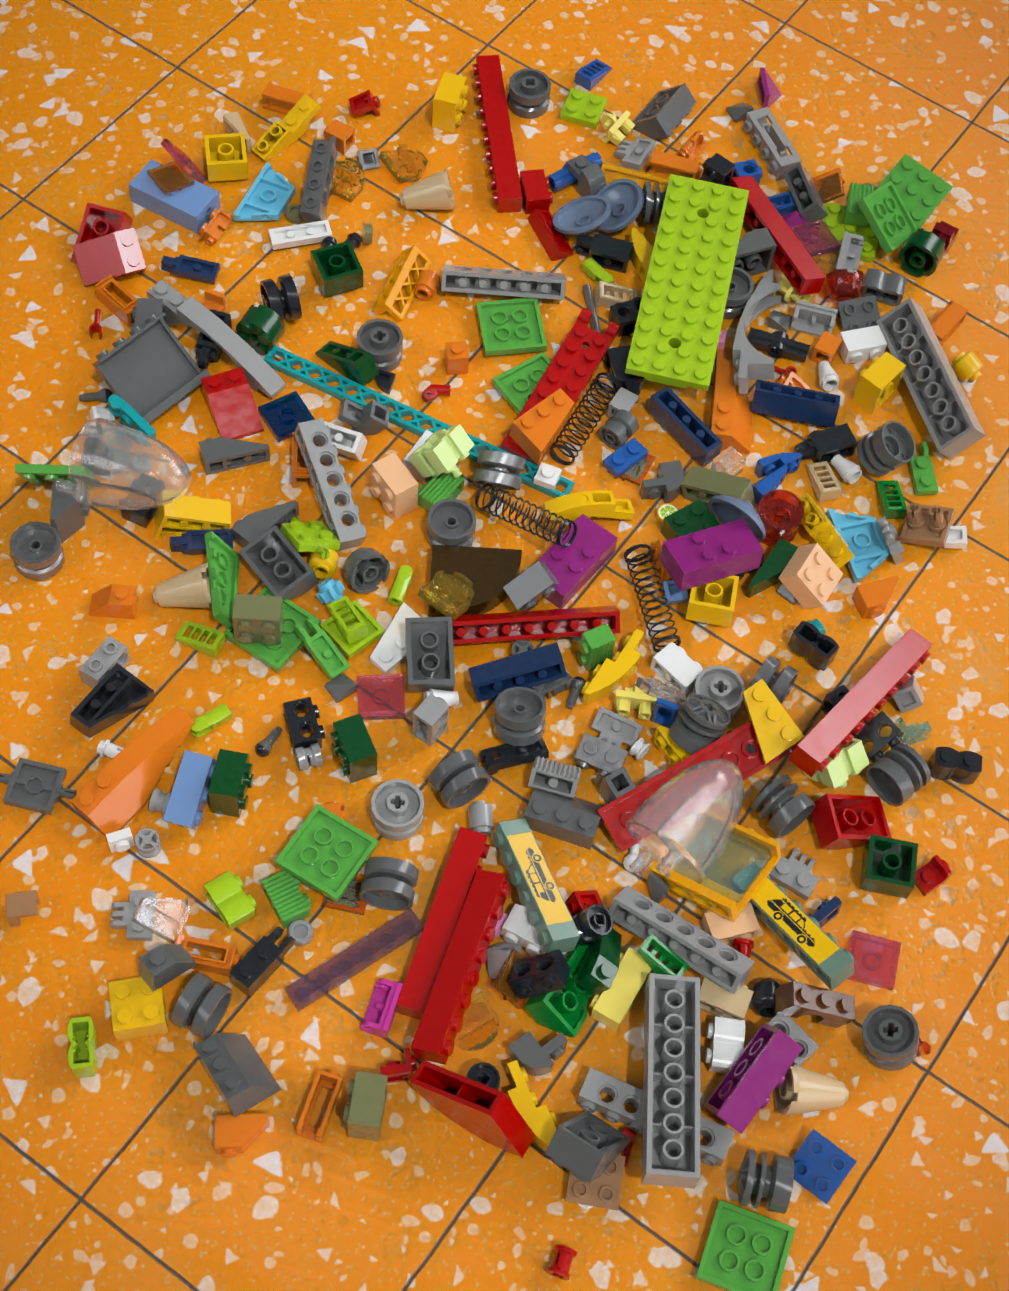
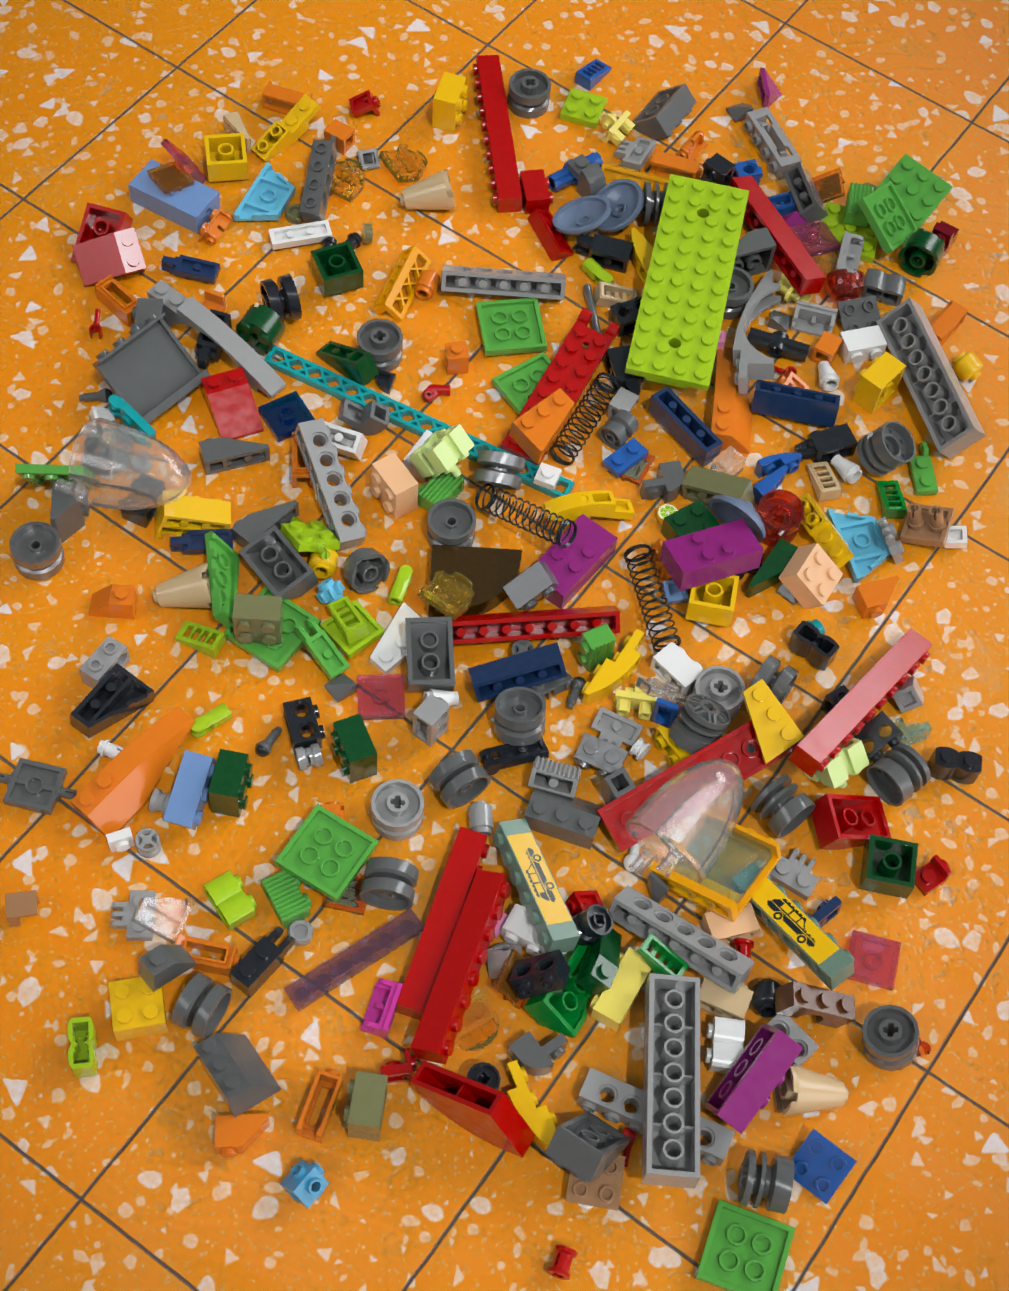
(305, 1182): none -> dark azure brick

